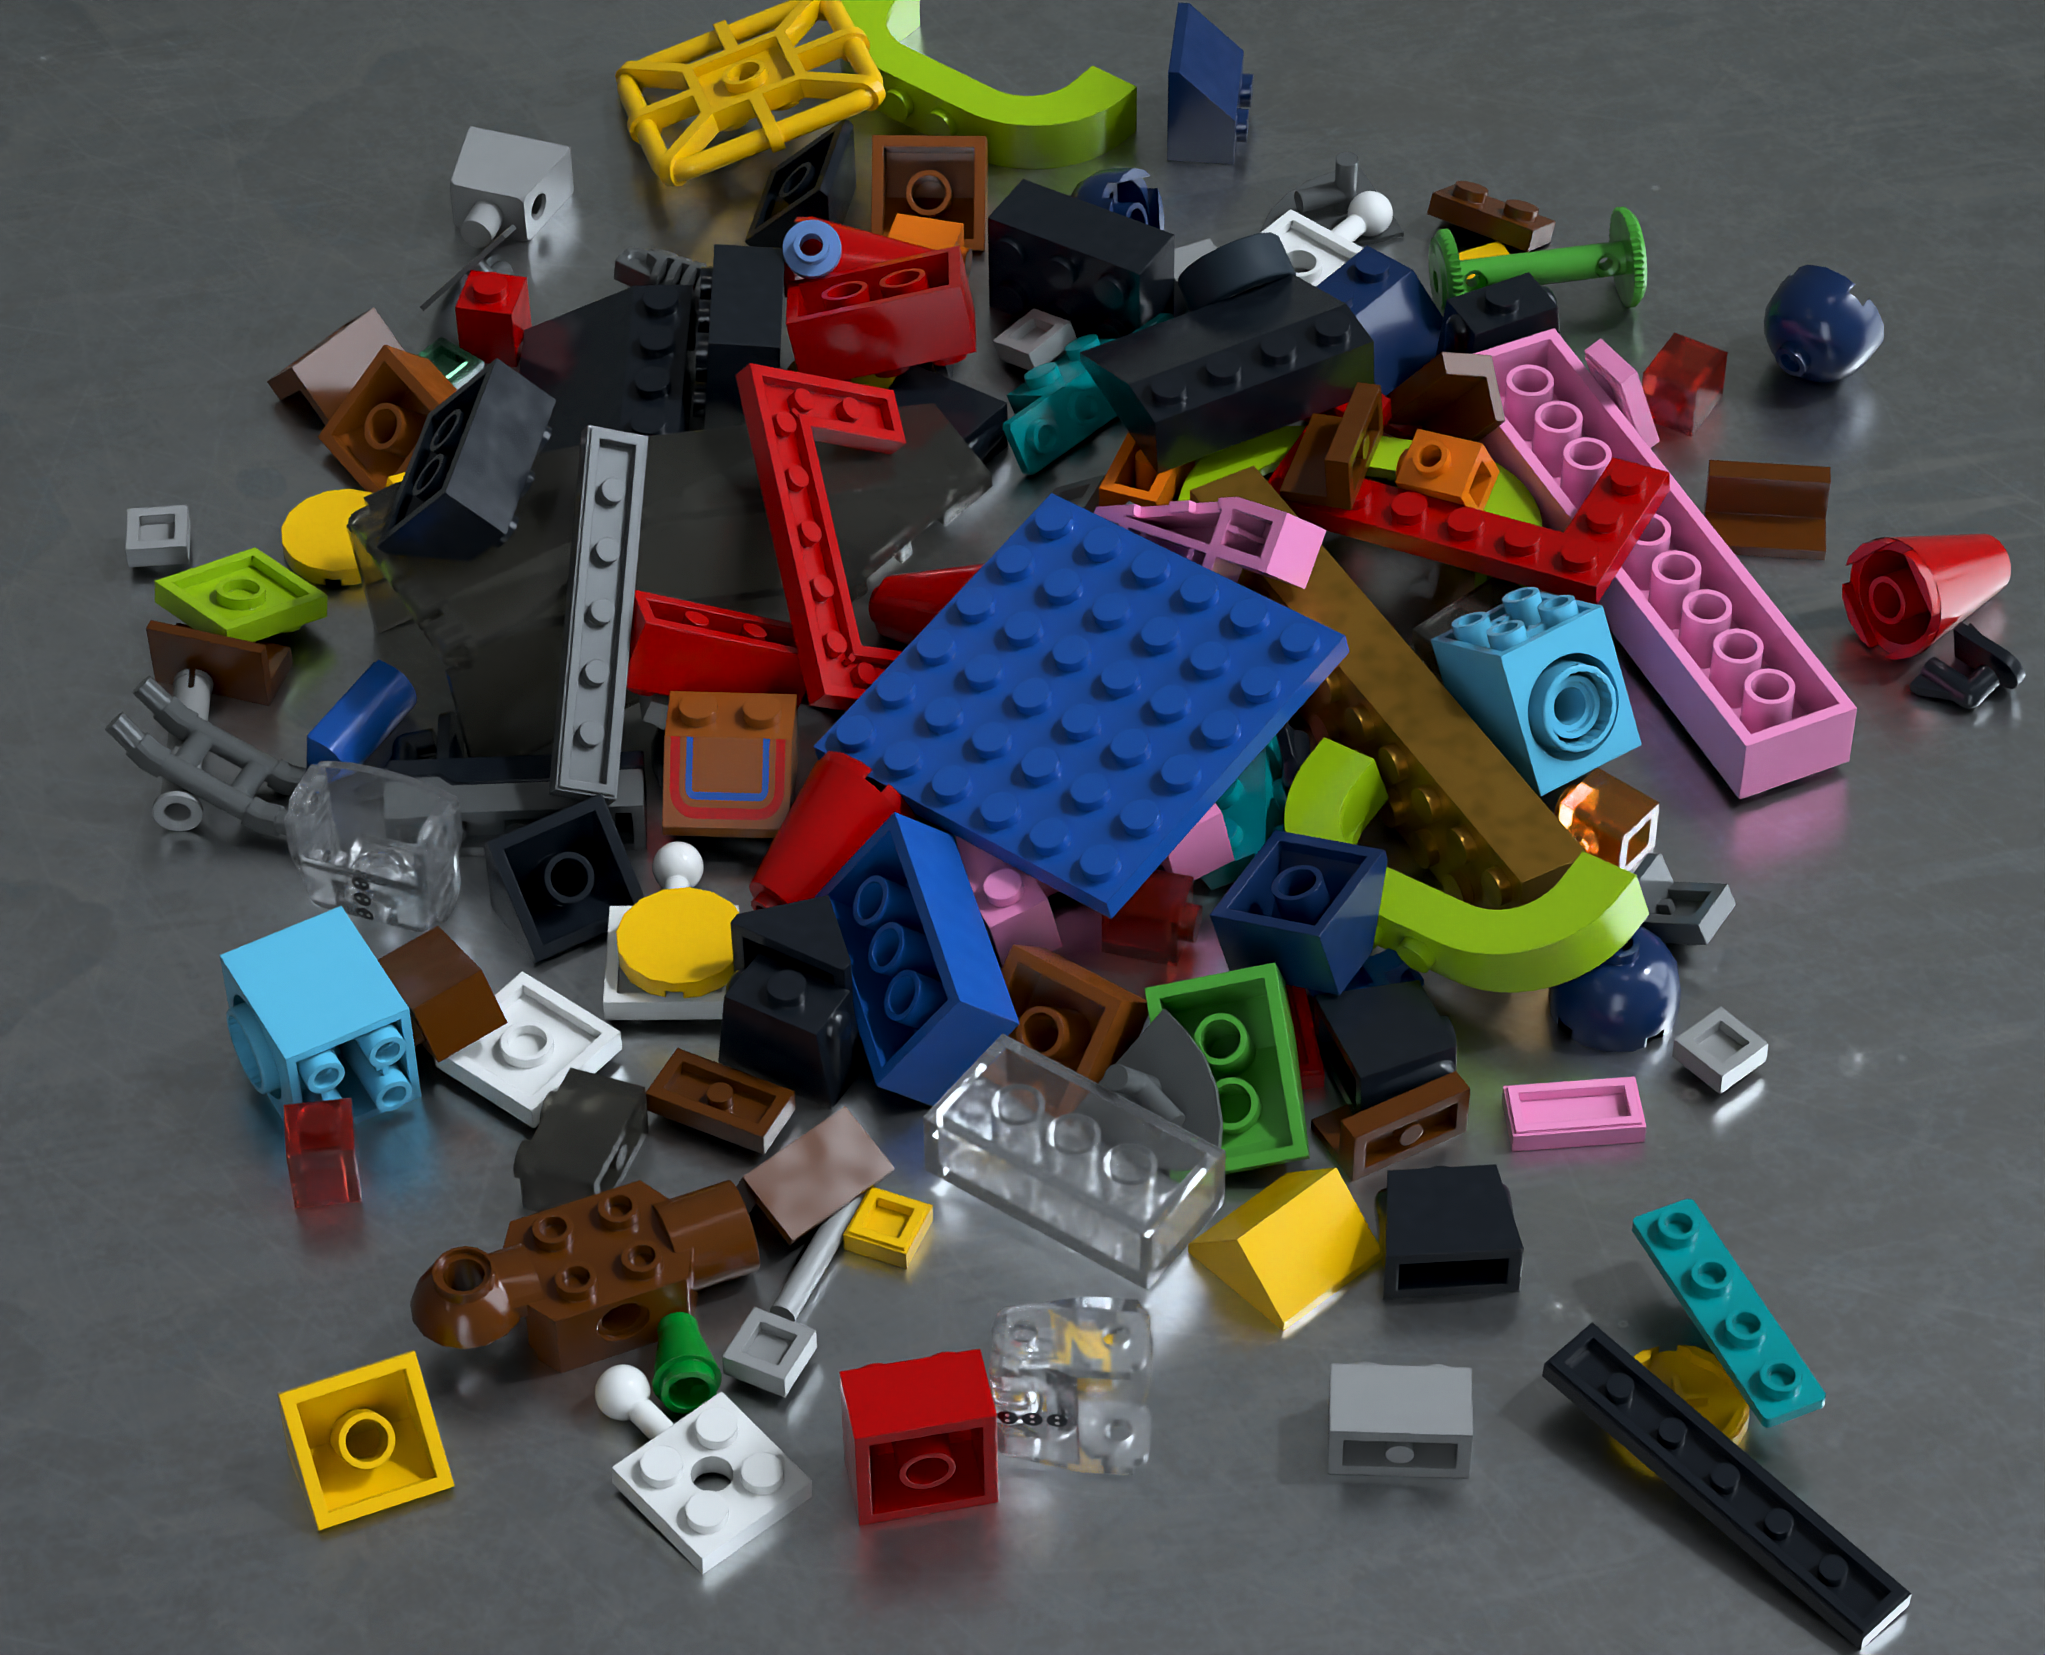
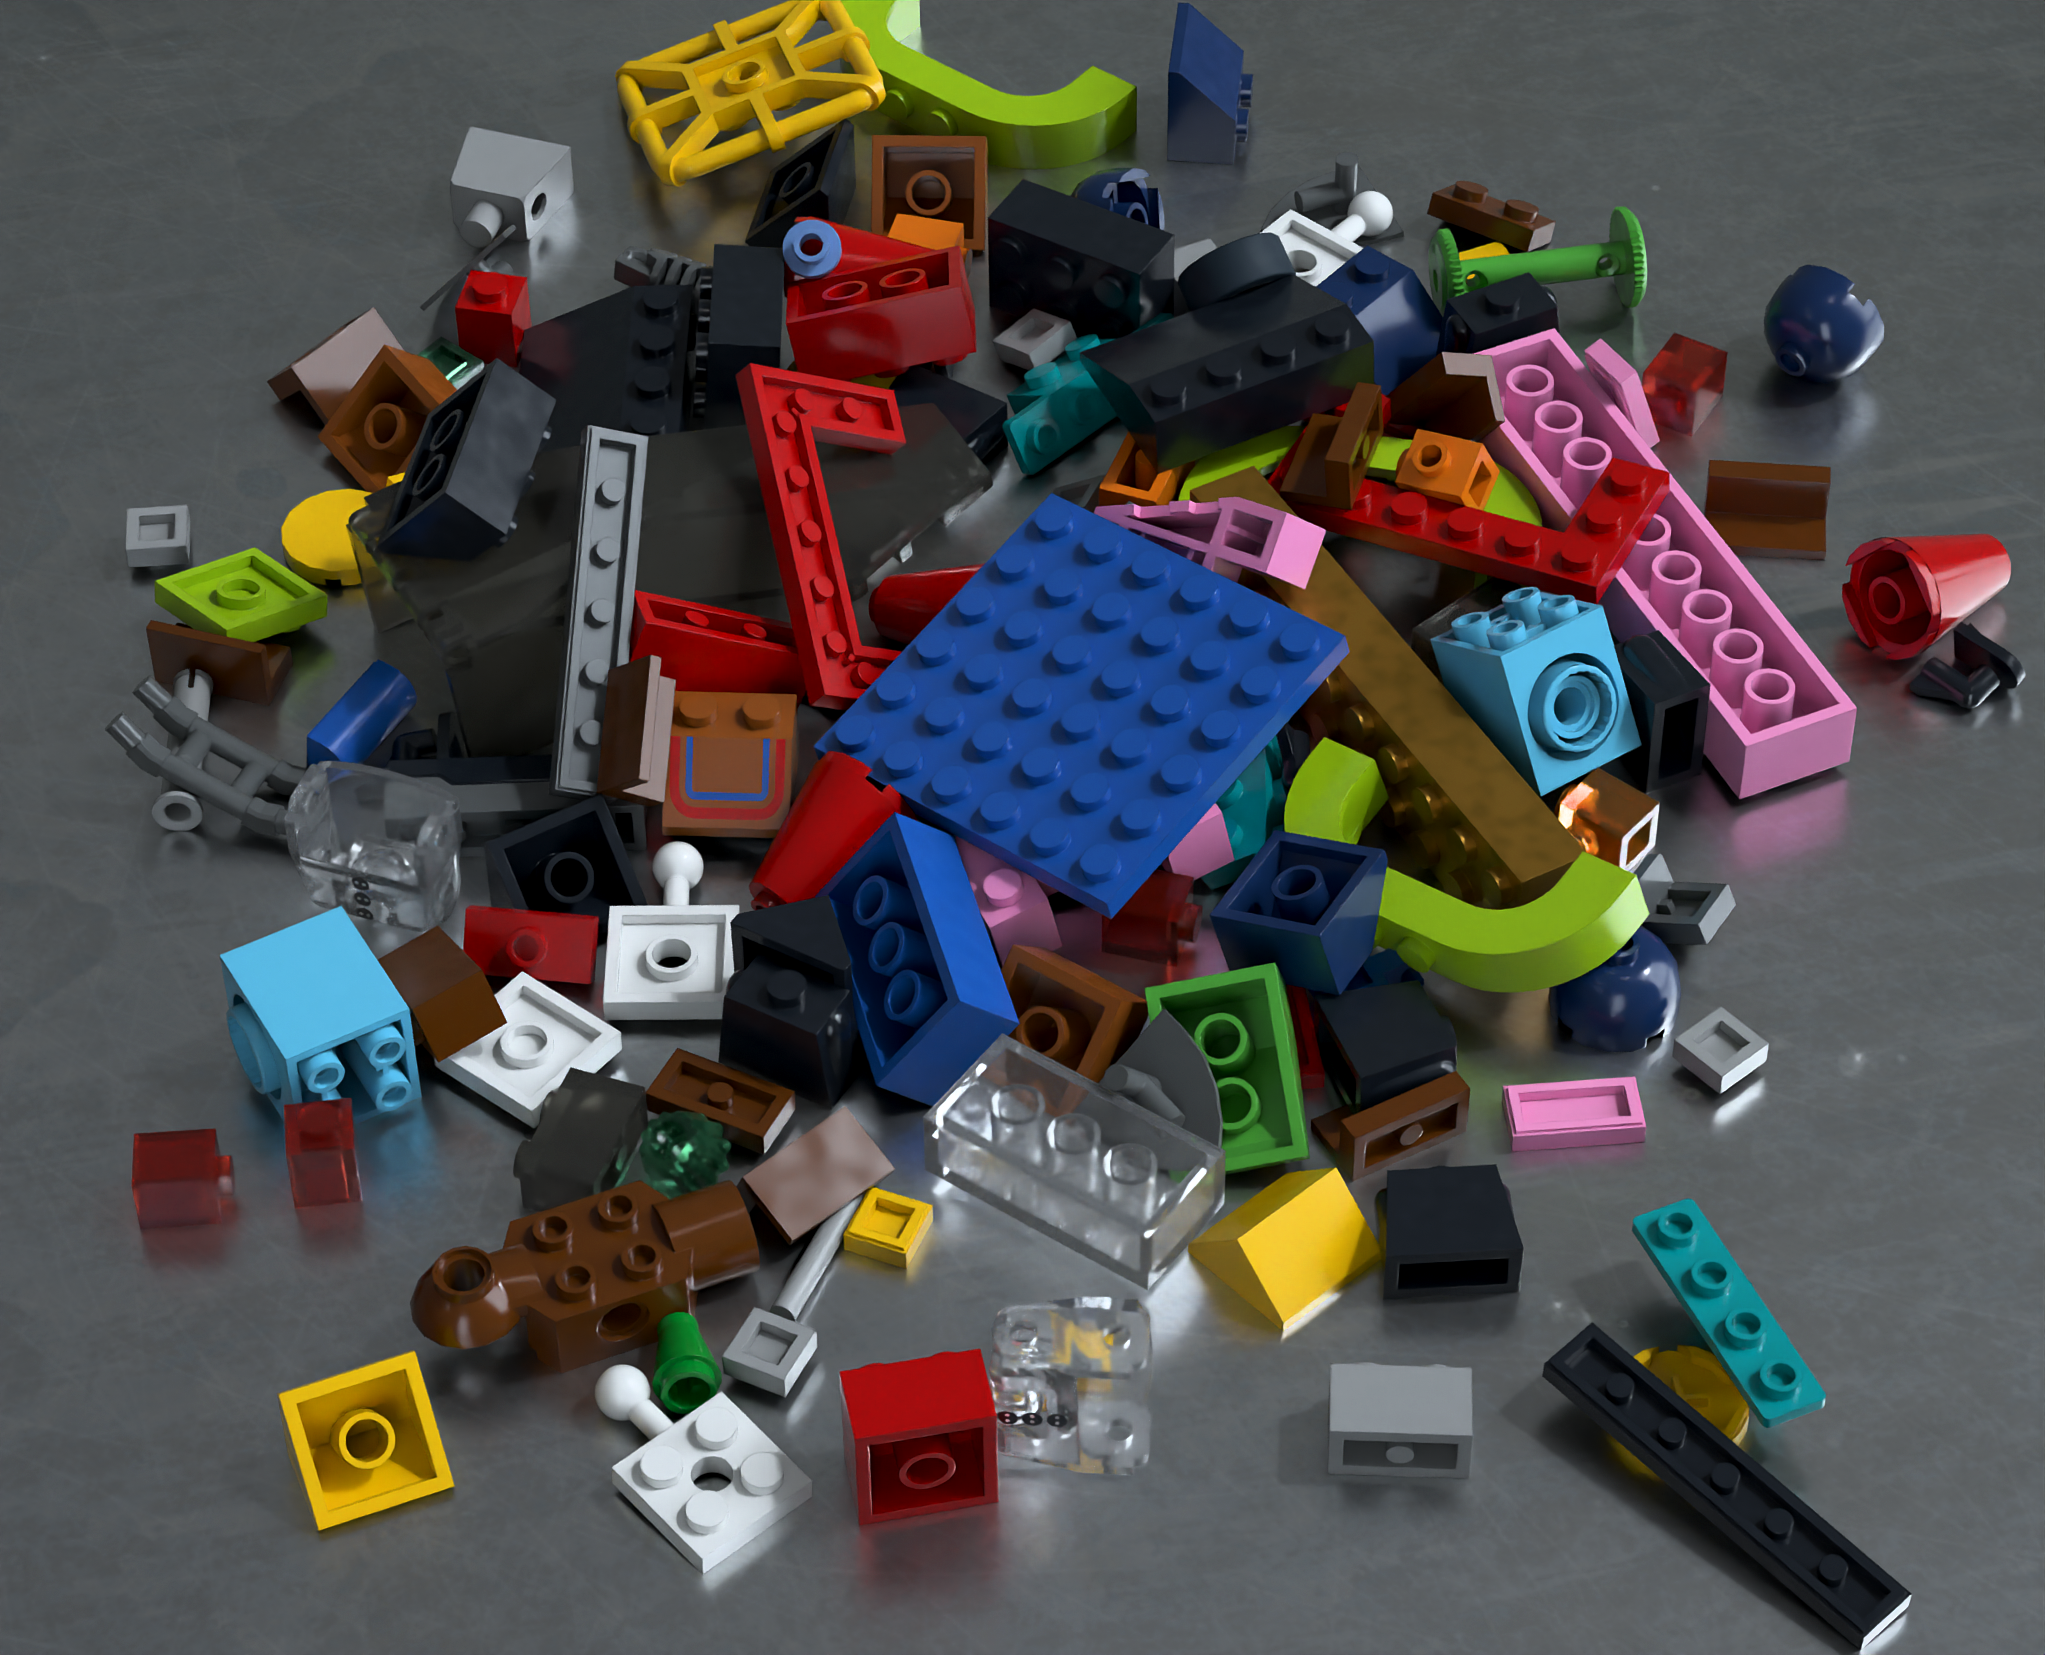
(180, 1178): none -> clear red brick
(530, 941): none -> red plate
(636, 732): none -> reddish brown panel
(677, 942): yellow tile -> none
(683, 1152): none -> clear green piece
(1668, 709): none -> black torso

